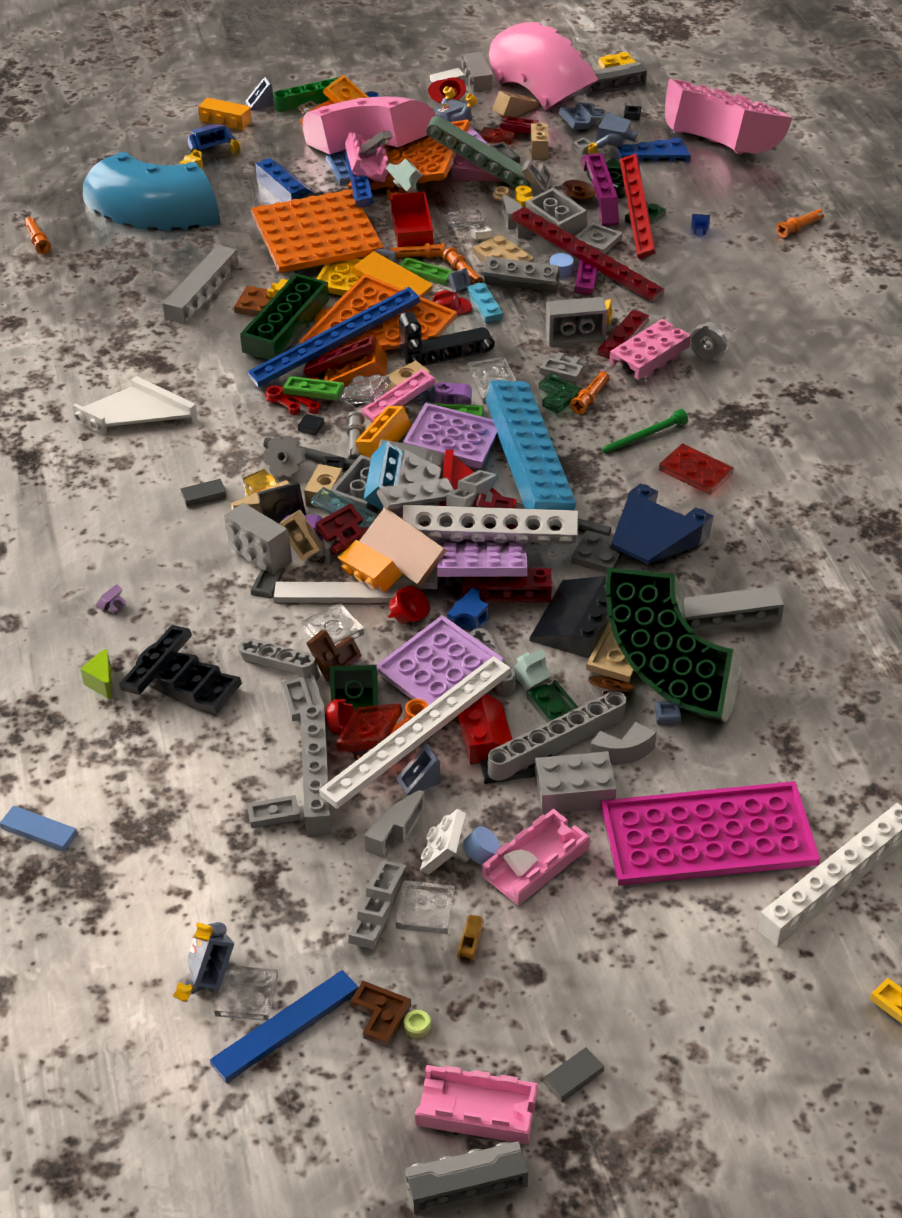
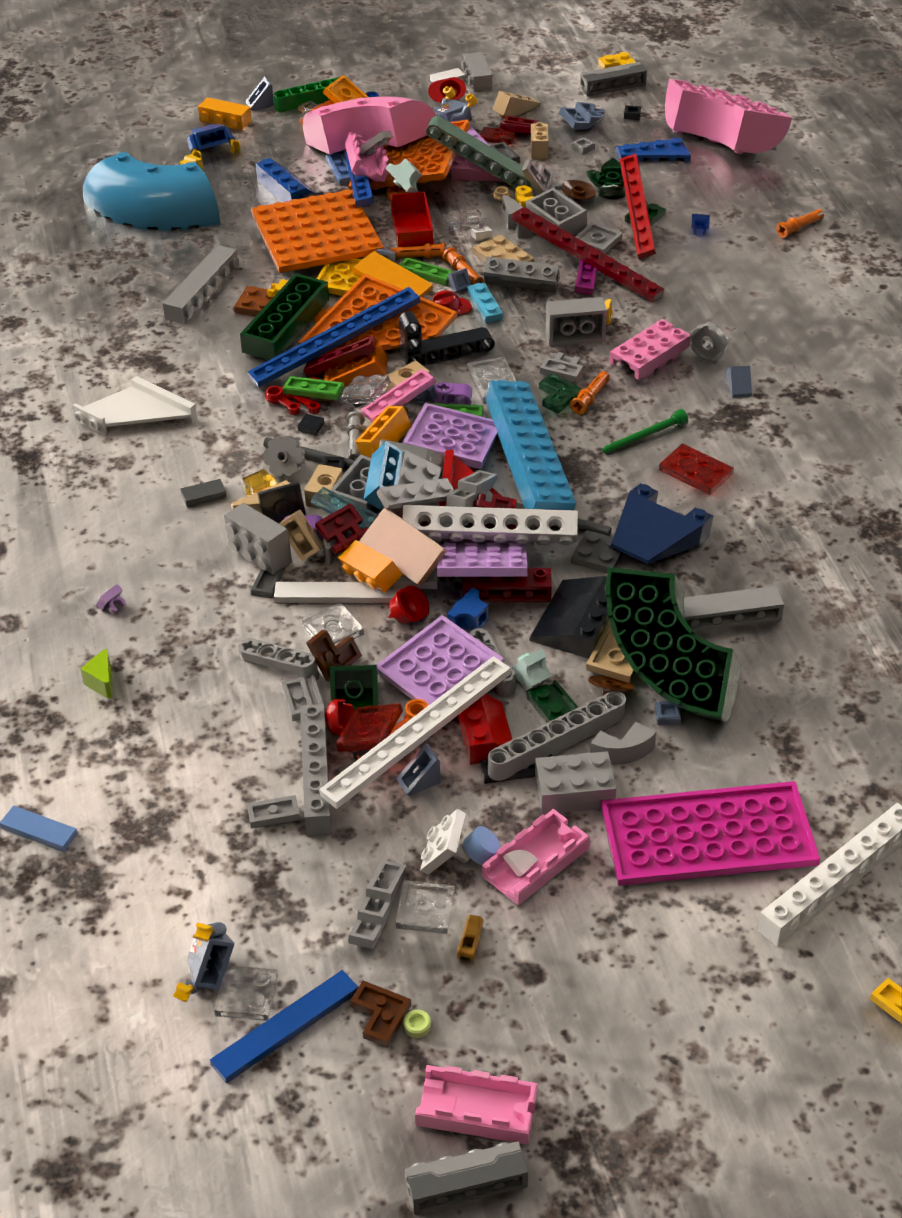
(38, 238): orange pin -> none
(180, 674): black slope -> none
(394, 824): light grey slope -> none
(541, 63): bright pink brick -> none
(564, 262): light blue piece -> none
(573, 1074): dark grey tile -> none
(603, 187): magenta slope -> none
(612, 131): sand blue torso -> none
(626, 330): dark red plate -> none
(739, 381): none -> sand blue slope

